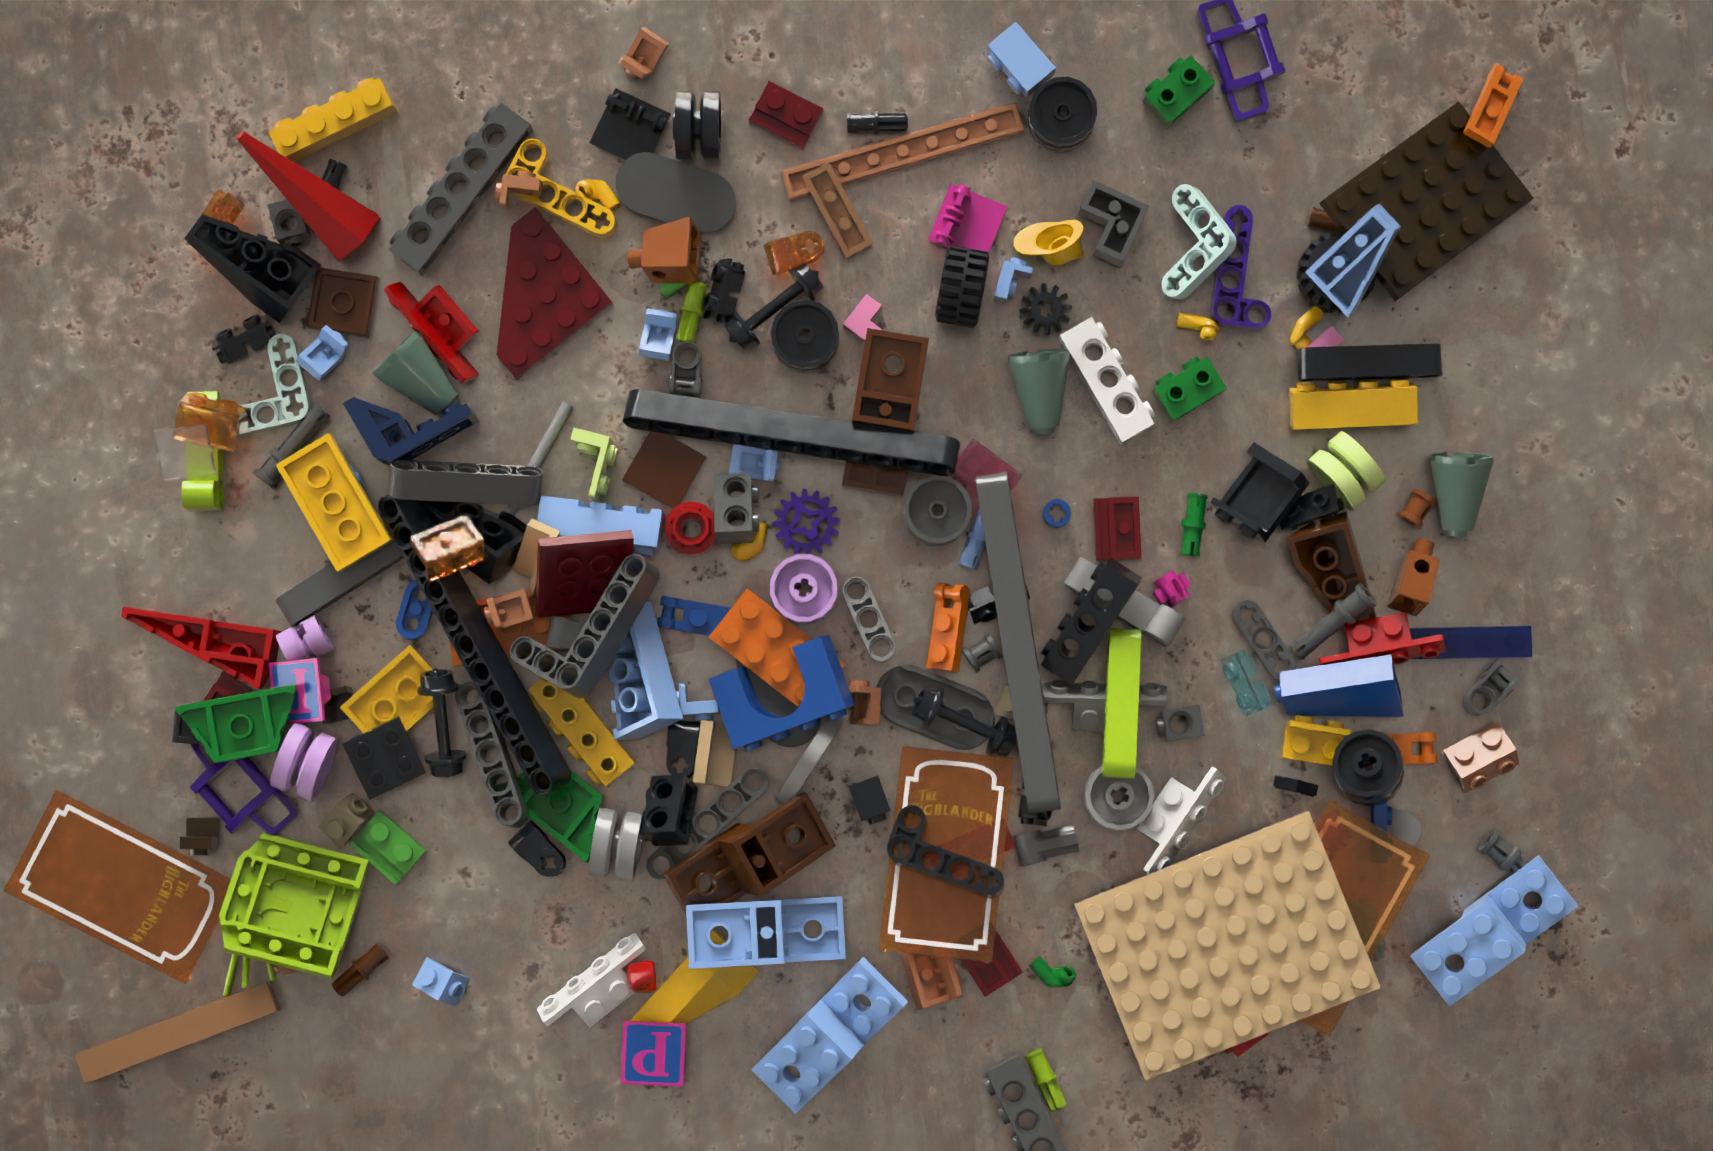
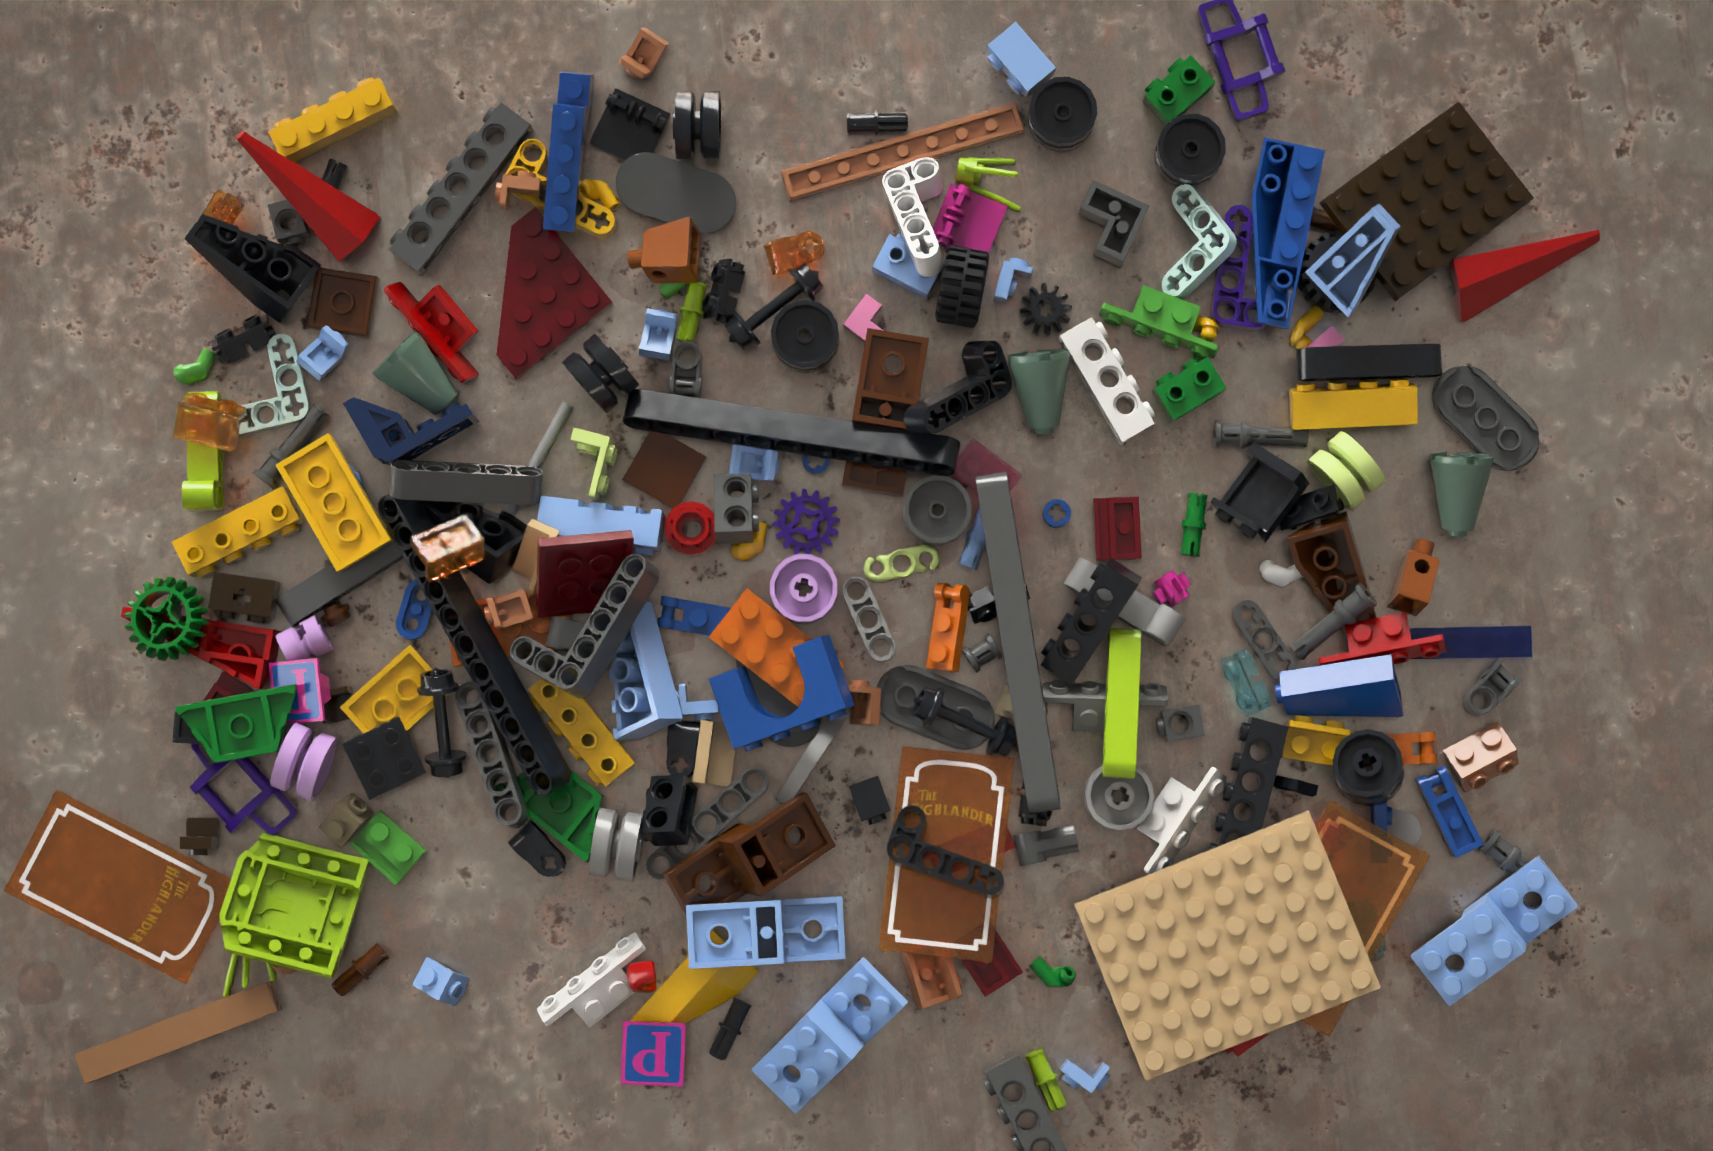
(161, 630): none -> green gear
(184, 452): clear piece -> none
(195, 371): none -> bright green arm
(225, 593): none -> dark brown brick
(237, 532): none -> yellow brick
(335, 613): none -> reddish brown plate
(566, 150): none -> blue arch
(603, 371): none -> black wheel
(729, 1029): none -> black axle
(786, 115): dark red plate -> none
(818, 469): none -> blue bush
(837, 210): medium nougat plate -> none
(897, 266): none -> light blue brick
(905, 191): none -> white beam
(912, 553): none -> yellowish green piece
(973, 168): none -> lime plant
(985, 384): none -> black beam
(1053, 241): yellow piece -> none
(1075, 1076): none -> light blue bracket
(1163, 318): none -> bright green bracket
(1200, 136): none -> black wheel
(1243, 437): none -> dark grey pin
(1272, 737): none -> black brick
(1278, 575): none -> white arm
(1281, 222): none -> blue wedge
(1417, 508): dark orange bush -> none
(1449, 813): none -> blue plate
(1486, 417): none -> dark grey tile
(1492, 106): orange plate -> none
(1493, 275): none -> red wedge

